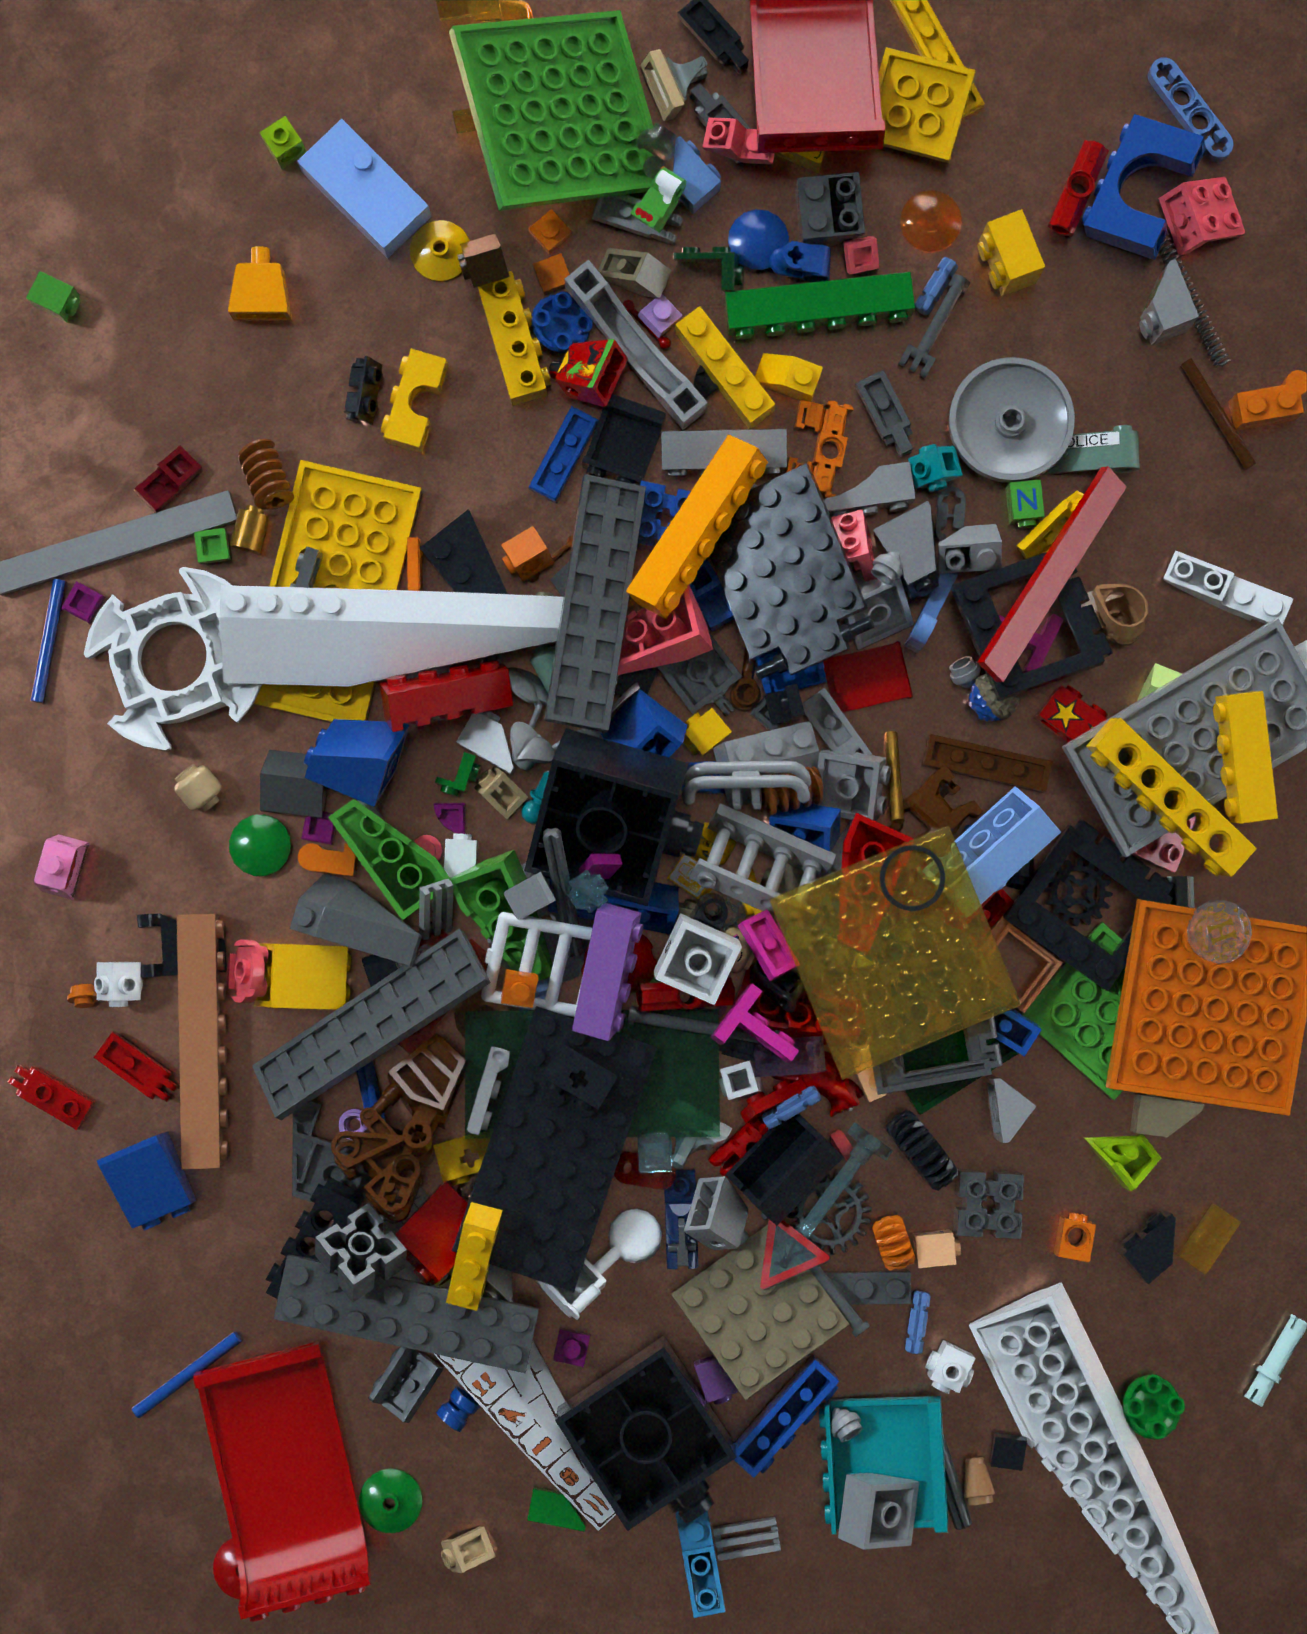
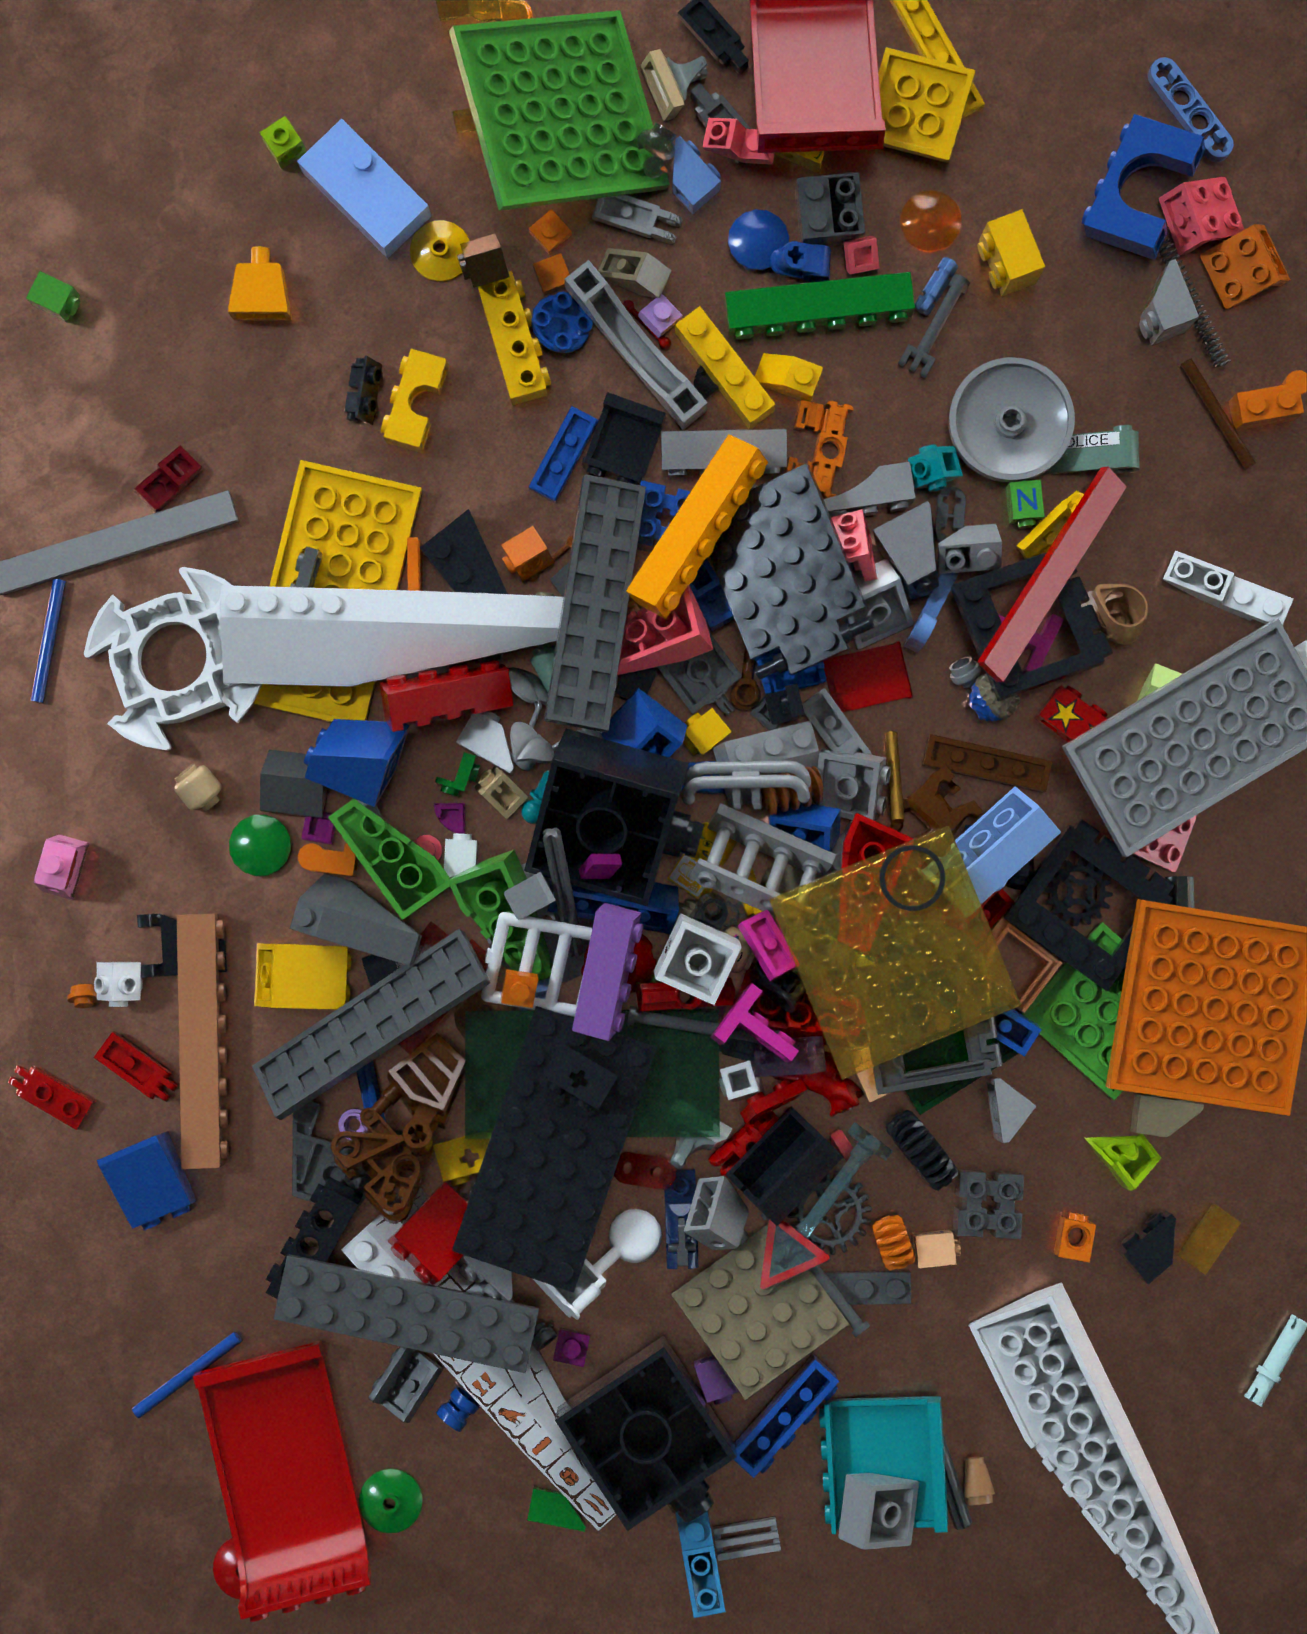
(83, 602): magenta tile -> none
(212, 546): bright green plate -> none
(247, 971): coral plate -> none
(249, 529): pearl gold brick -> none
(265, 475): dark orange piece -> none
(360, 1252): dark grey brick -> none
(441, 906): light grey tile -> none
(467, 1550): tan bracket -> none
(473, 1256): yellow arch -> none
(488, 1088): light grey hinge -> none
(543, 1335): none -> dark grey plate
(588, 891): clear light blue gear -> none
(590, 370): red torso -> none
(635, 687): white sticker -> none
(655, 1153): clear light blue slope -> none
(660, 199): bright green leg -> none
(731, 272): dark green bracket -> none
(791, 1107): medium blue axle -> none
(845, 1424): light grey plate -> none
(886, 411): dark grey hinge -> none
(887, 567): light grey plate -> none
(917, 1322): medium blue axle -> none
(948, 1356): white brick -> none
(1008, 1451): black tile -> none
(1084, 172): red piece -> none
(1152, 1407): green dish -> none
(1219, 931): clear tile -> none
(1233, 846): yellow brick -> none
(1244, 265): none -> orange bracket
(1245, 757): yellow brick -> none

